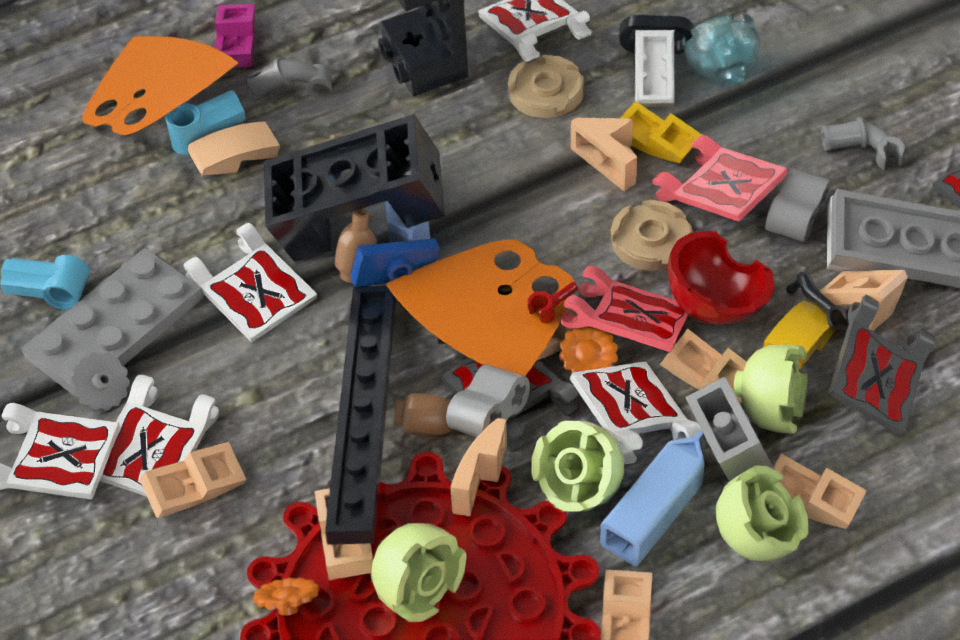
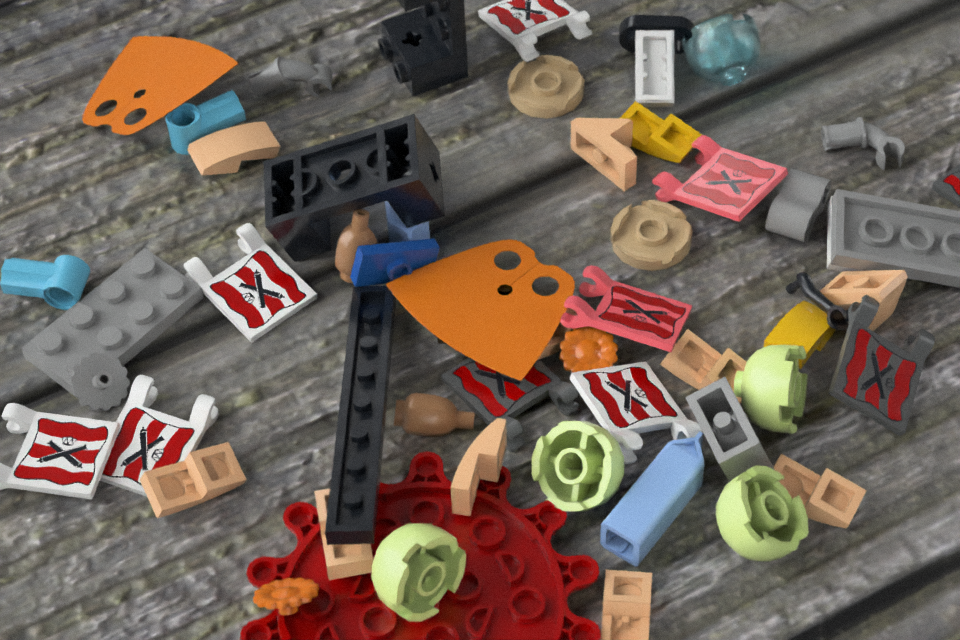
(236, 32): dark pink slope -> none
(489, 396): light grey axle -> none
(548, 302): red hand -> none
(713, 284): red cylinder -> none

